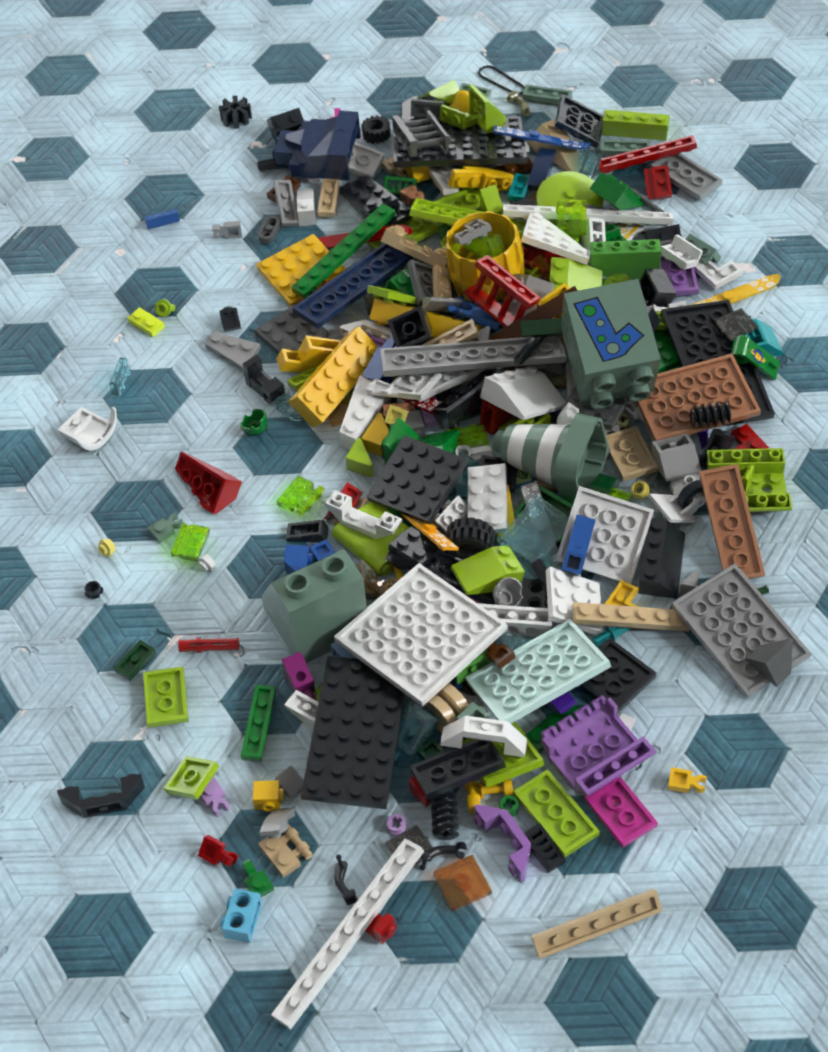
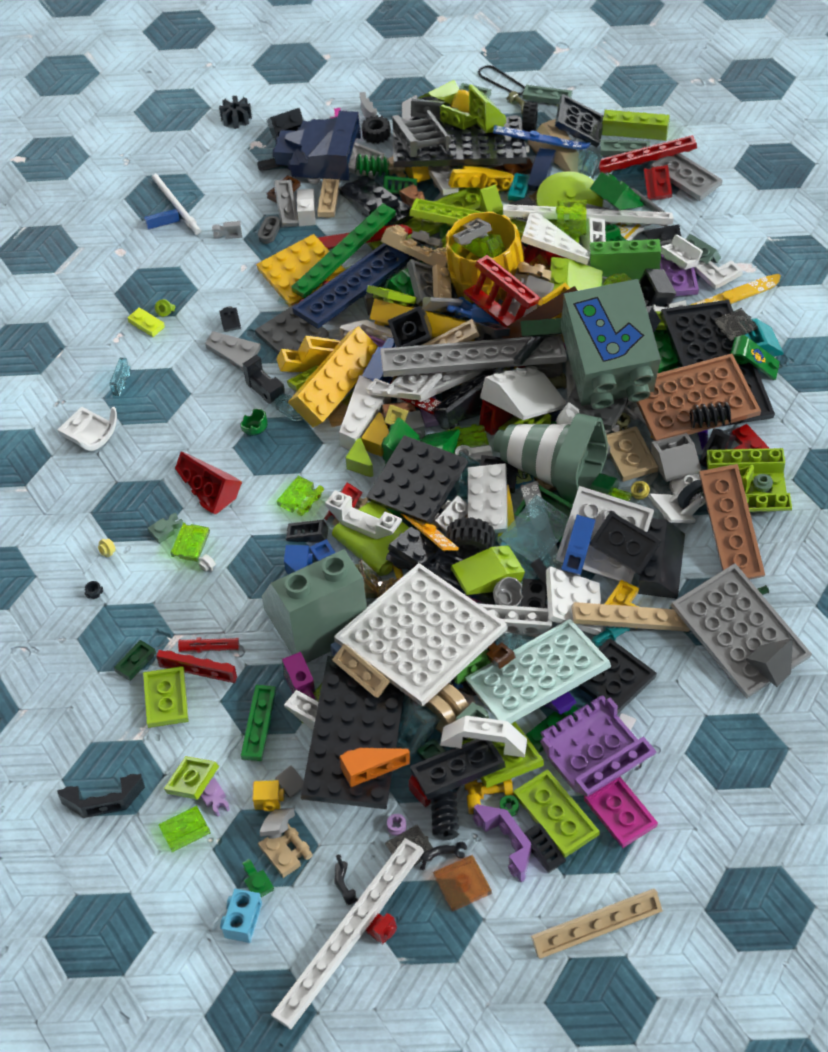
(184, 828): none -> clear neon green plate
(189, 220): none -> white bar
(197, 666): none -> red plate
(213, 852): red plate -> none
(361, 670): none -> tan plate
(367, 106): none -> light grey slope
(369, 763): none -> orange slope
(372, 164): none -> green piece
(423, 238): none -> light grey plate
(491, 331): none -> black slope
(529, 116): none -> black tyre
(536, 271): none -> tan plate
(625, 543): none -> black plate
(682, 780): yellow plate -> none
(689, 583): light grey slope -> none
(763, 482): none -> sand green plate

